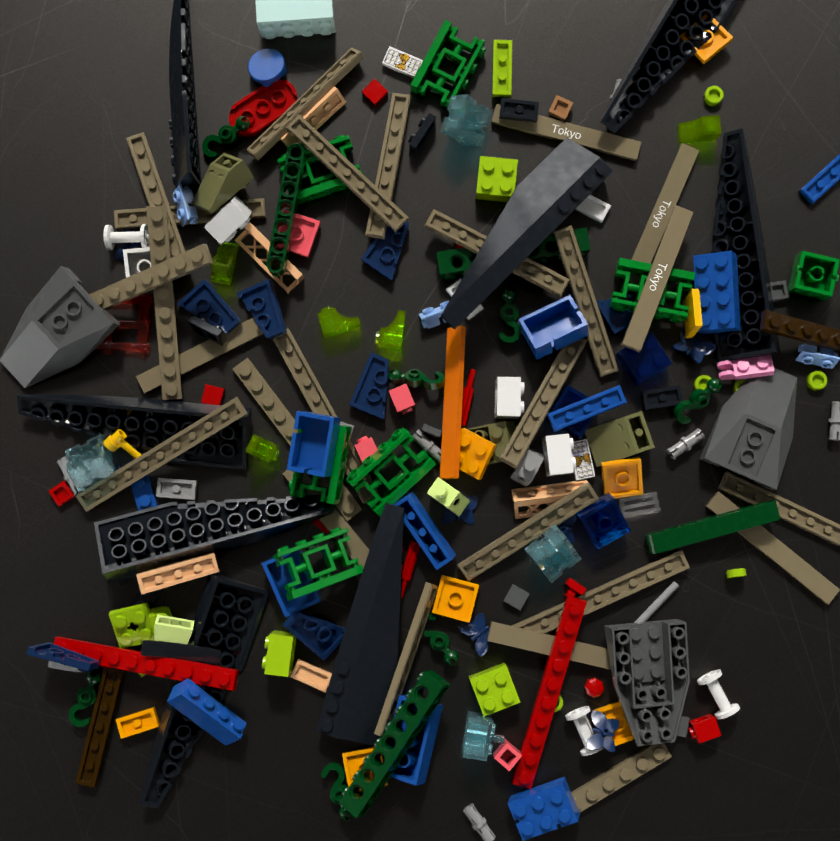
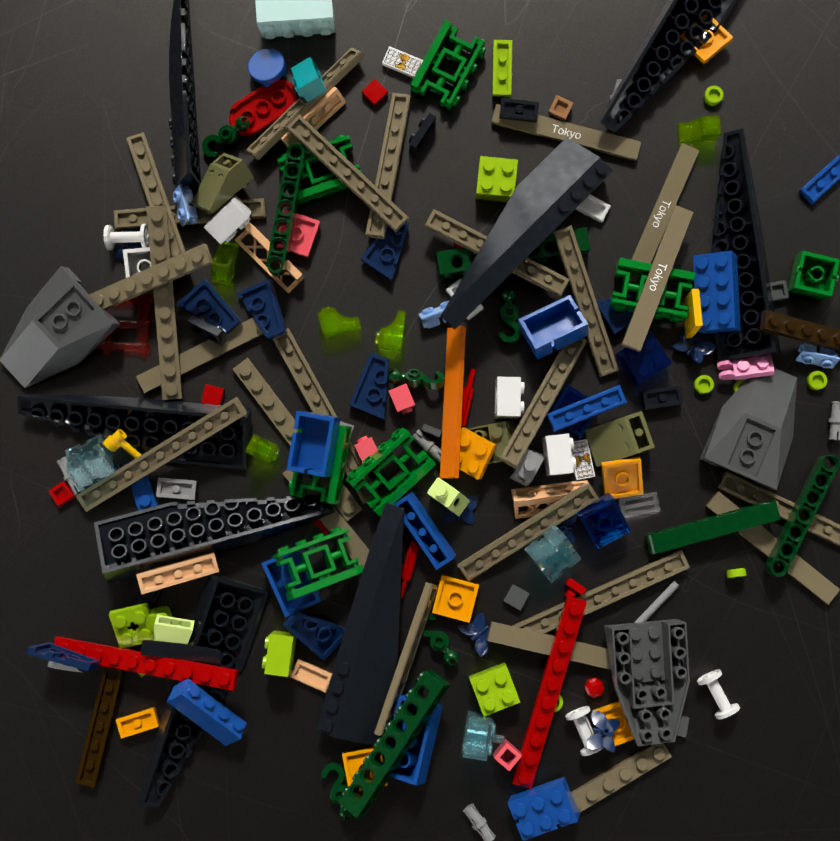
(86, 696): dark green piece -> none
(308, 80): none -> teal brick
(466, 121): clear light blue brick -> none
(685, 443): light grey pin -> none
(697, 400): dark green piece -> none
(704, 728): red brick -> none
(809, 509): none -> dark green beam

